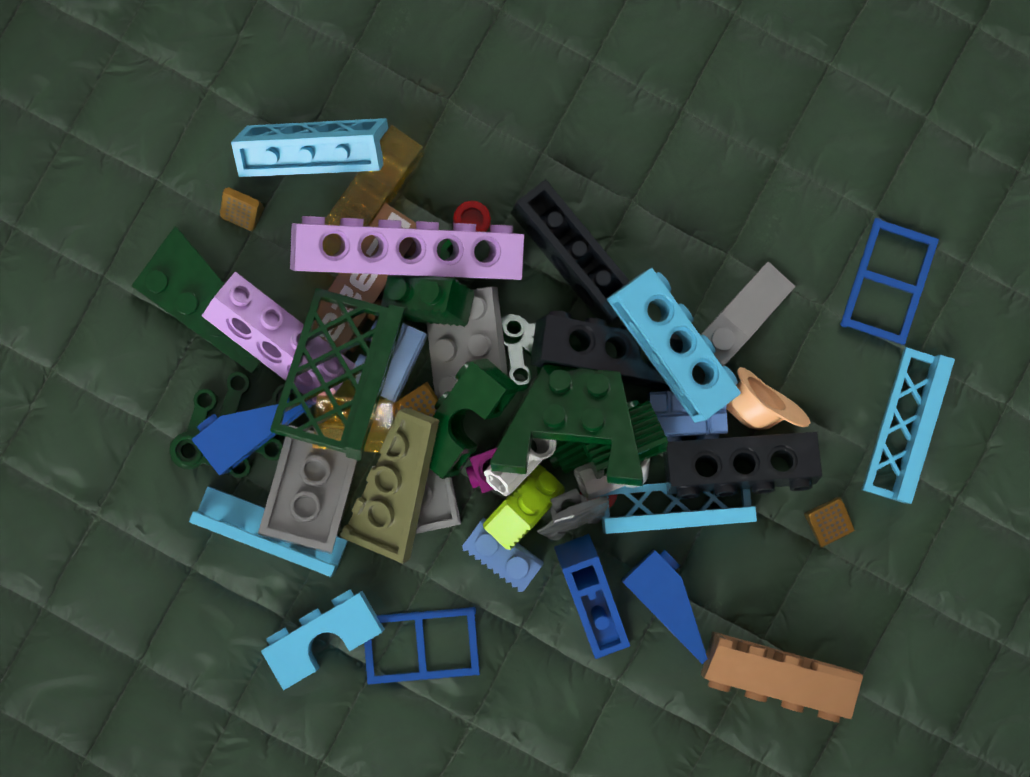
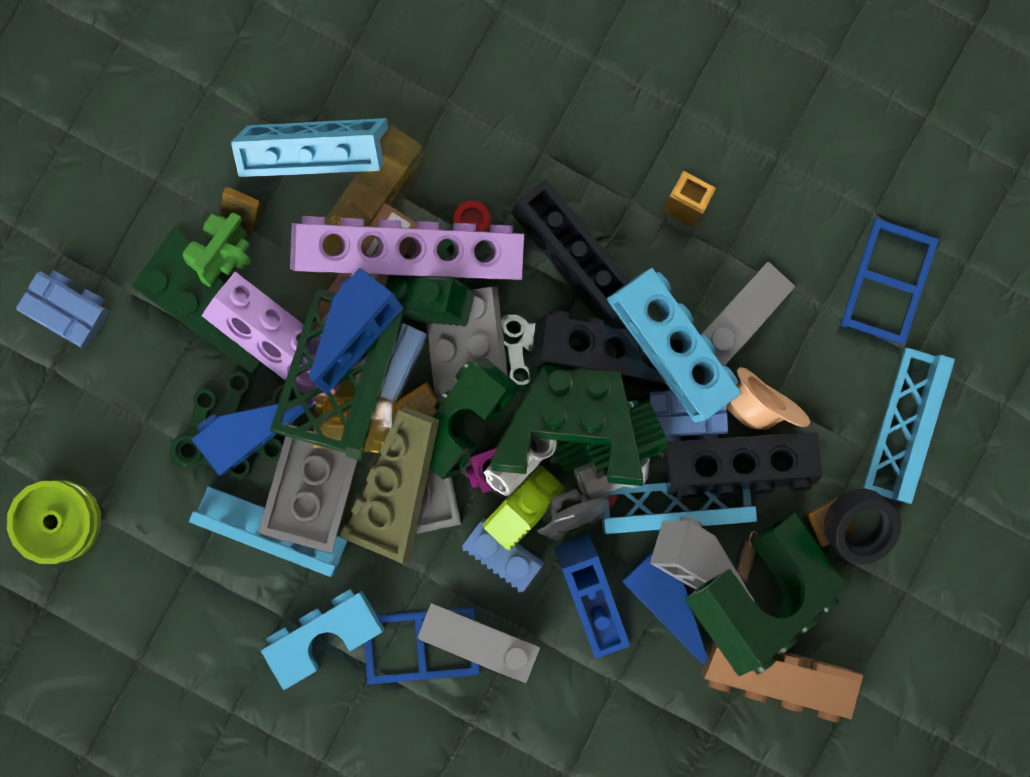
(32, 526): none -> lime wheel
(64, 309): none -> medium blue brick
(224, 250): none -> bright green hips
(353, 324): none -> blue slope
(478, 643): none -> light grey slope
(688, 199): none -> pearl gold slope
(690, 553): none -> light grey slope
(746, 560): none -> tan piece
(806, 586): none -> dark green arch
(882, 539): none -> black tyre

